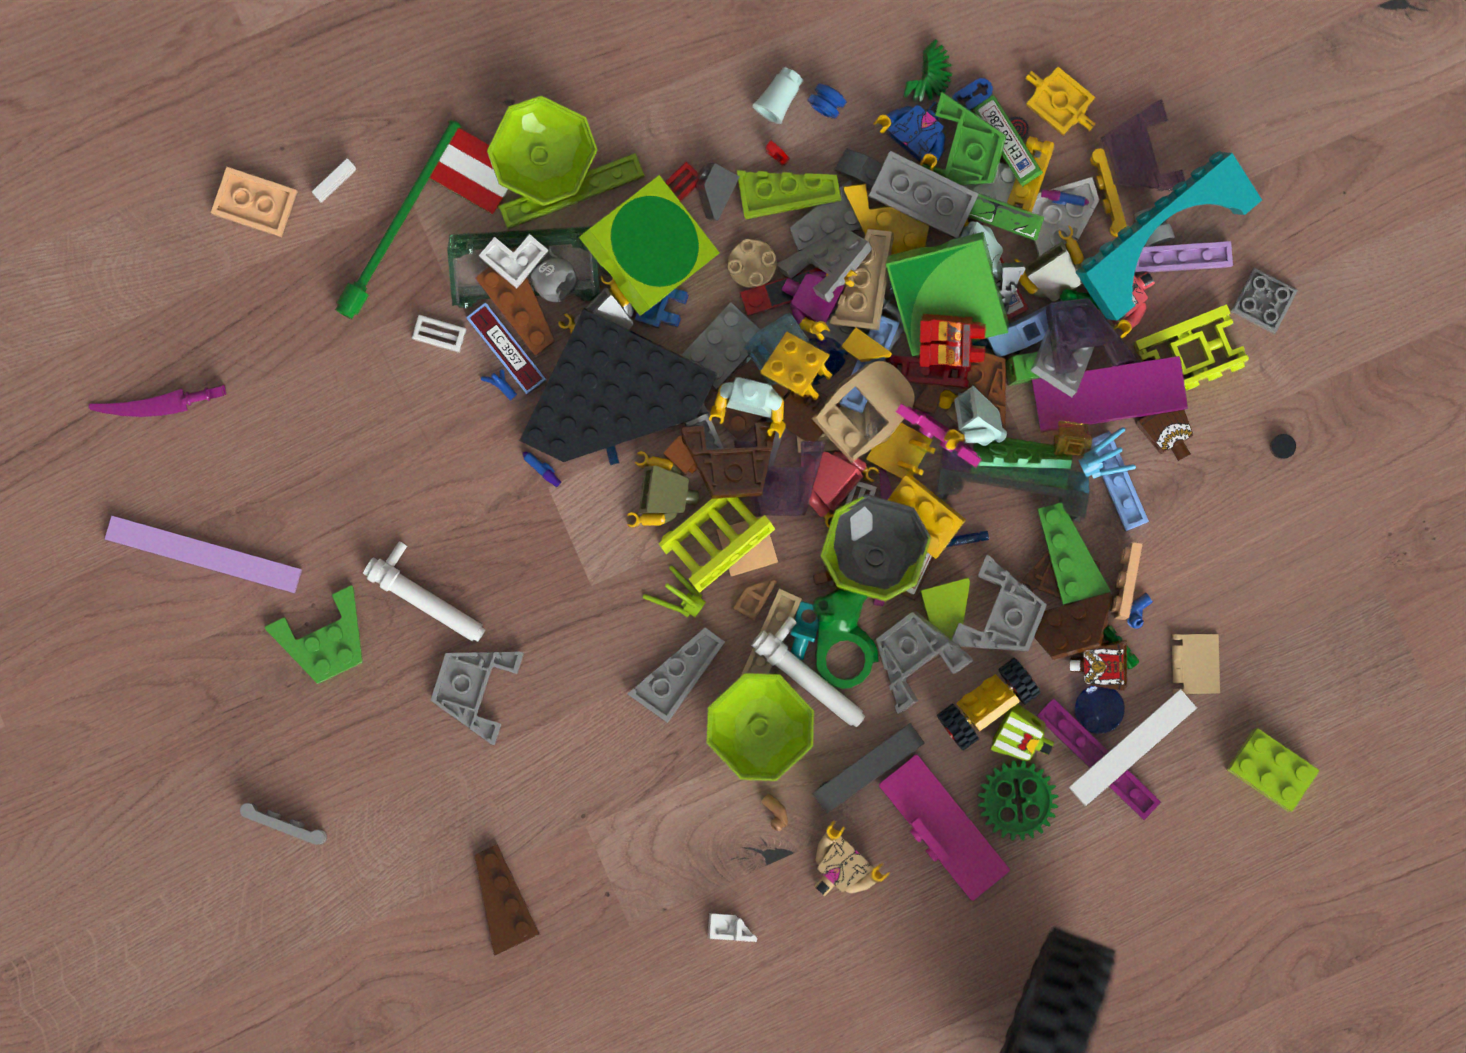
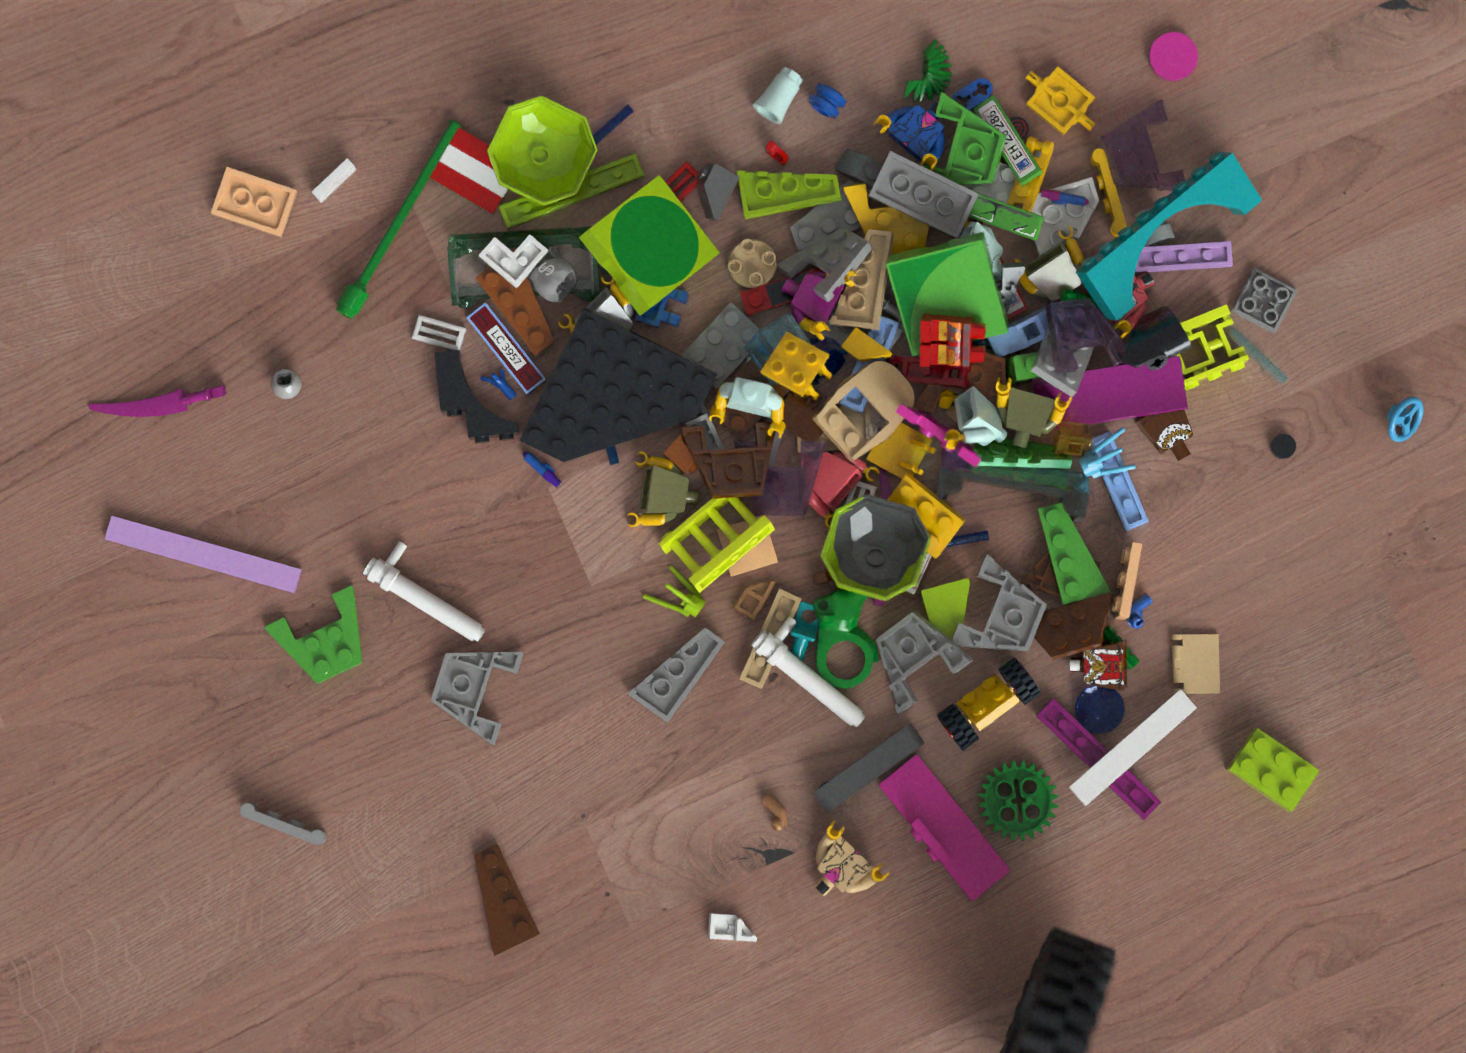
(286, 383): none -> light grey piece
(457, 397): none -> black arch
(612, 123): none -> clear blue bar
(760, 727): lime rock -> none
(1021, 735): torso -> none
(1028, 412): none -> olive torso
(1155, 339): none -> black panel
(1173, 56): none -> dark pink tile
(1257, 356): none -> clear light blue bar
(1401, 416): none -> dark azure piece

